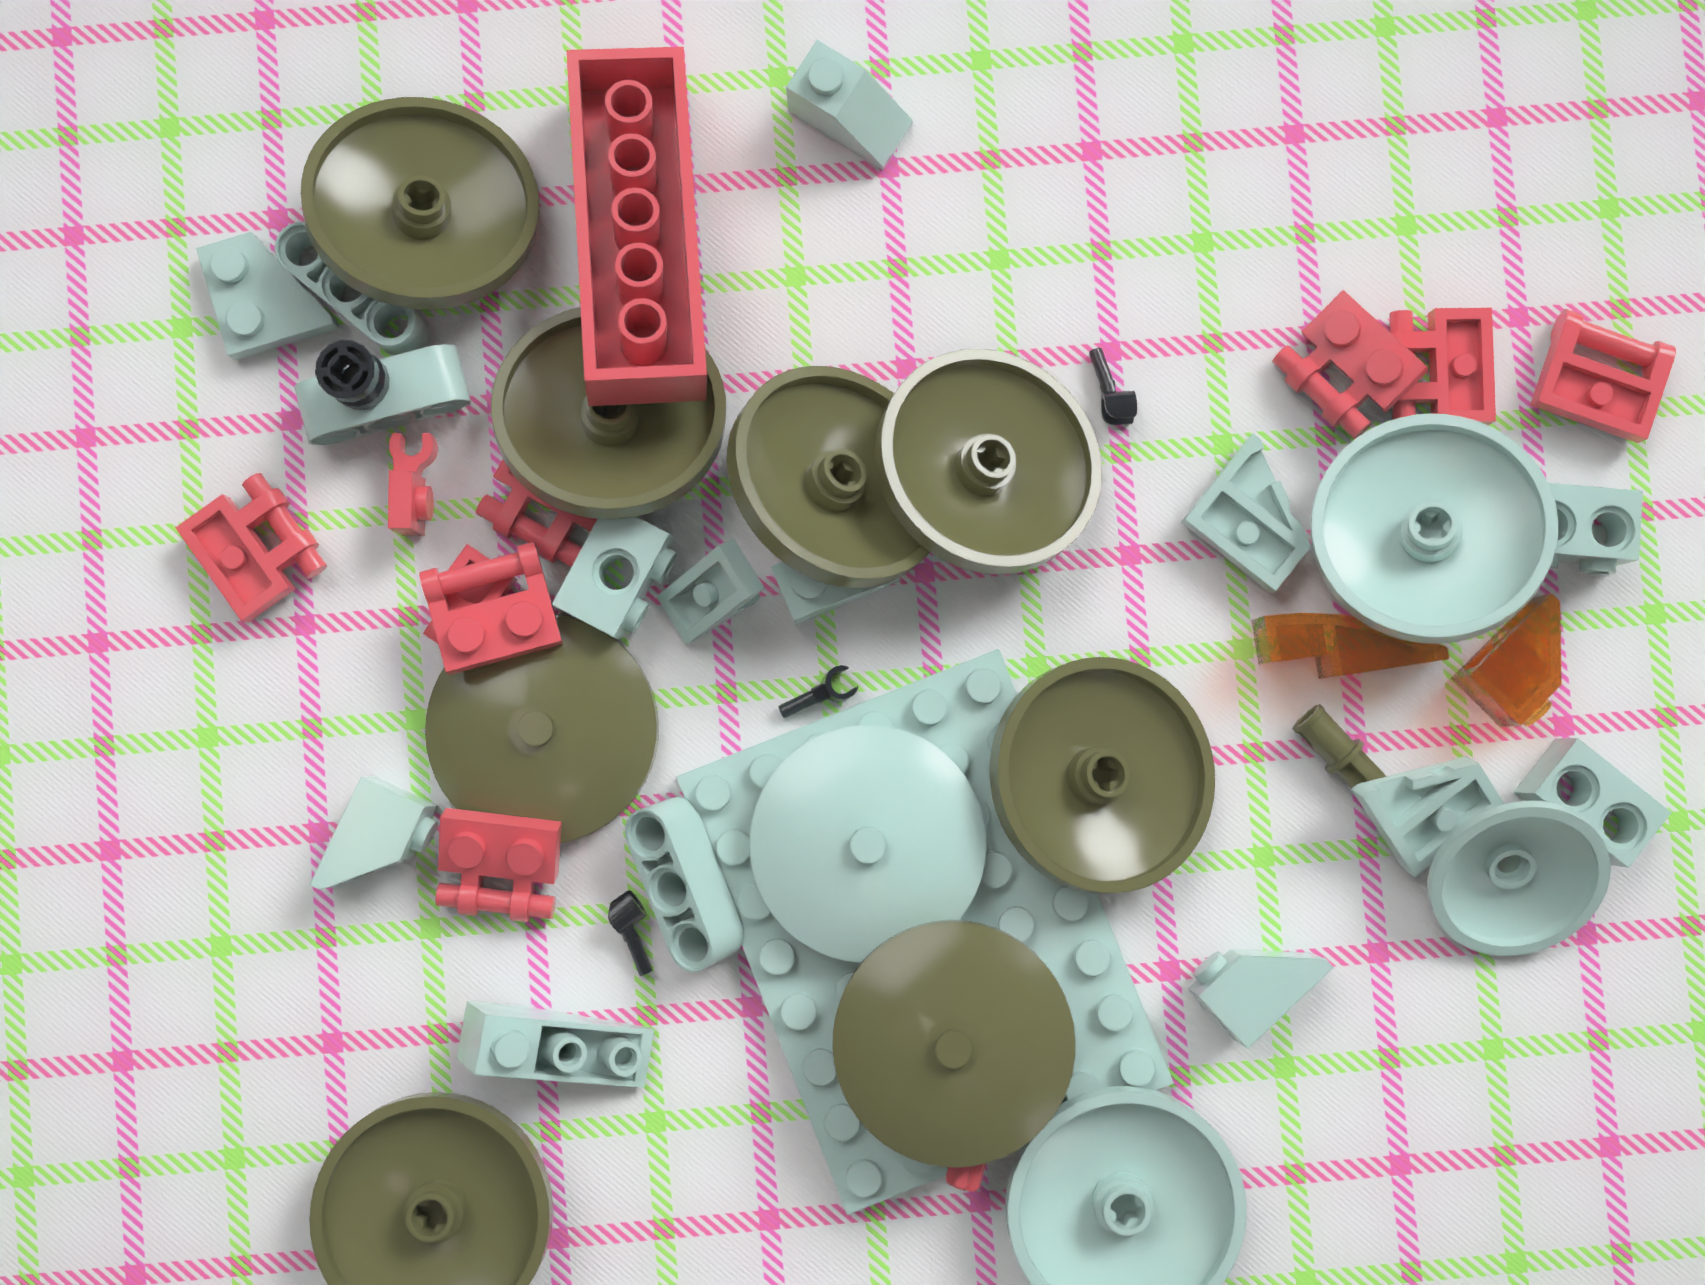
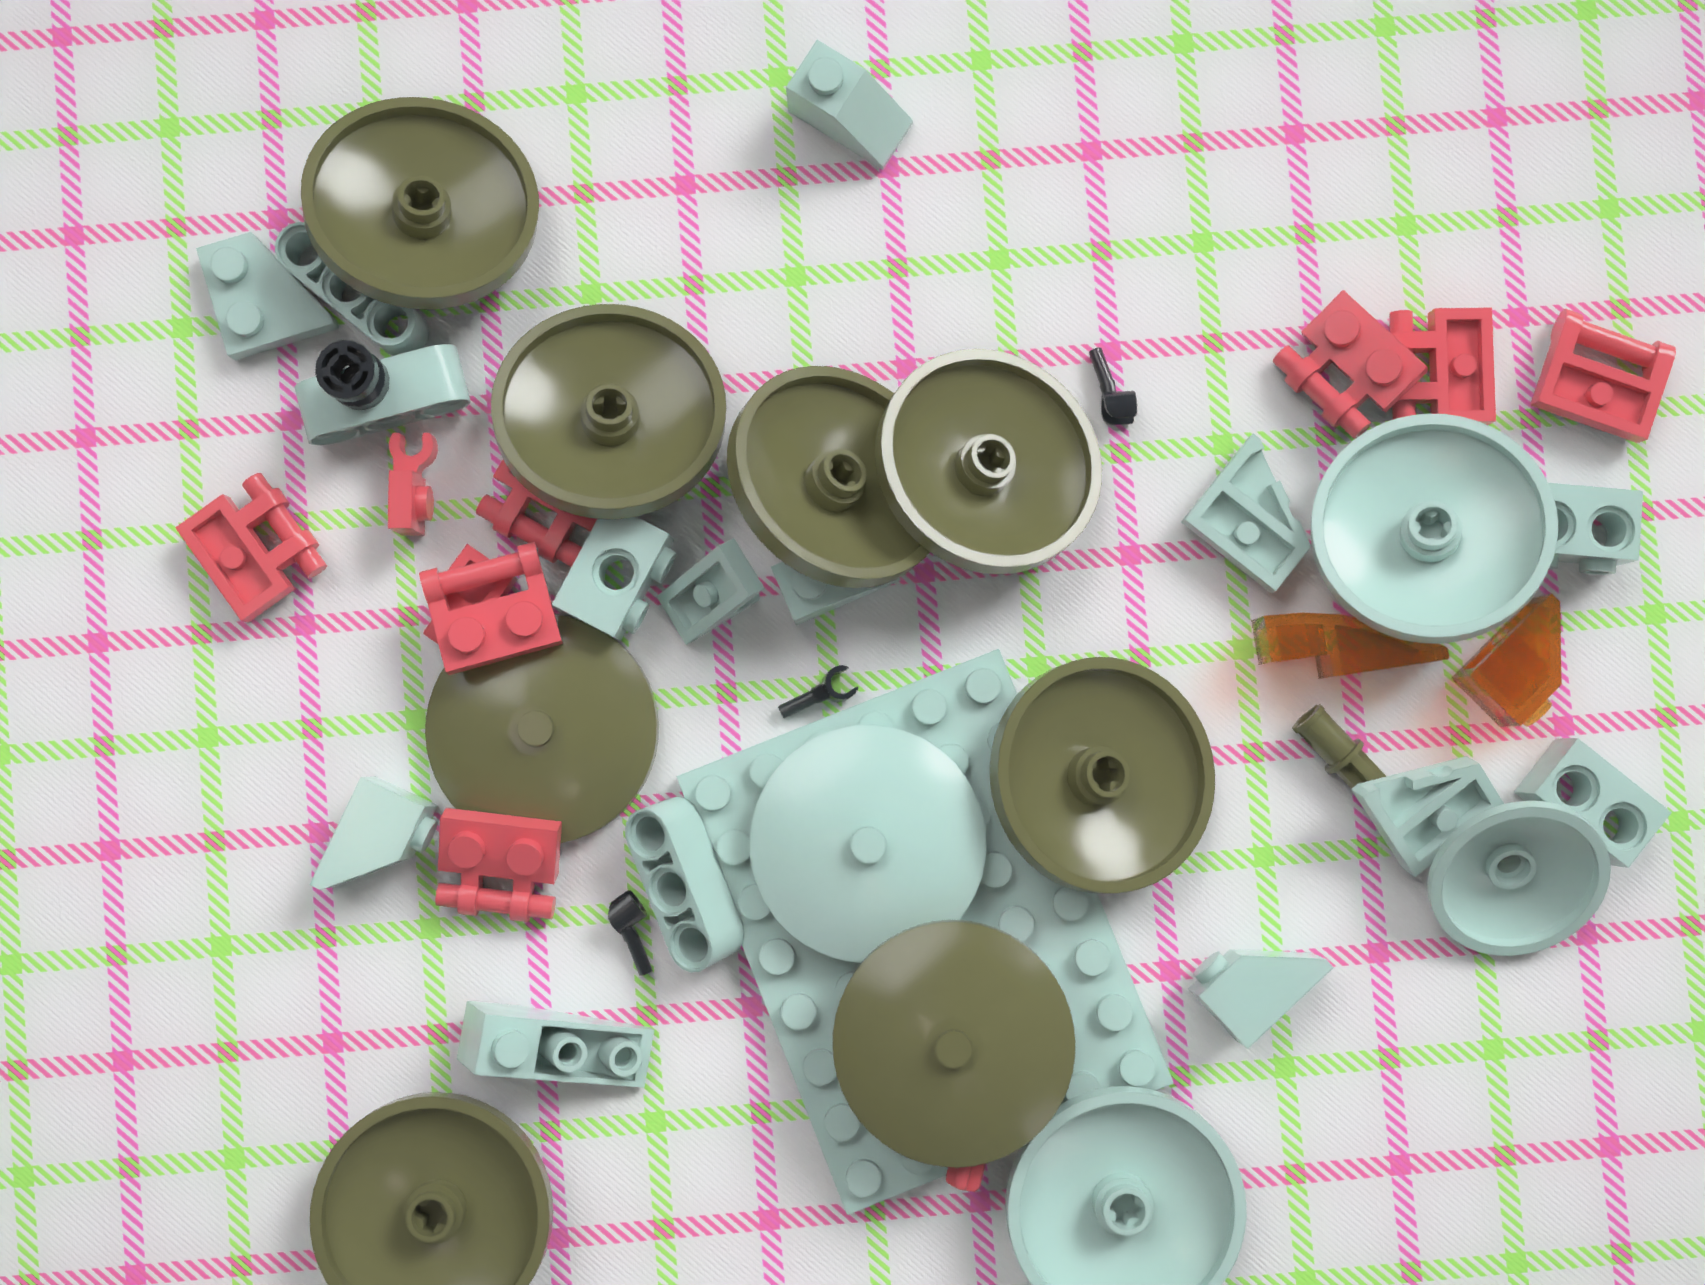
(636, 226): coral brick -> none

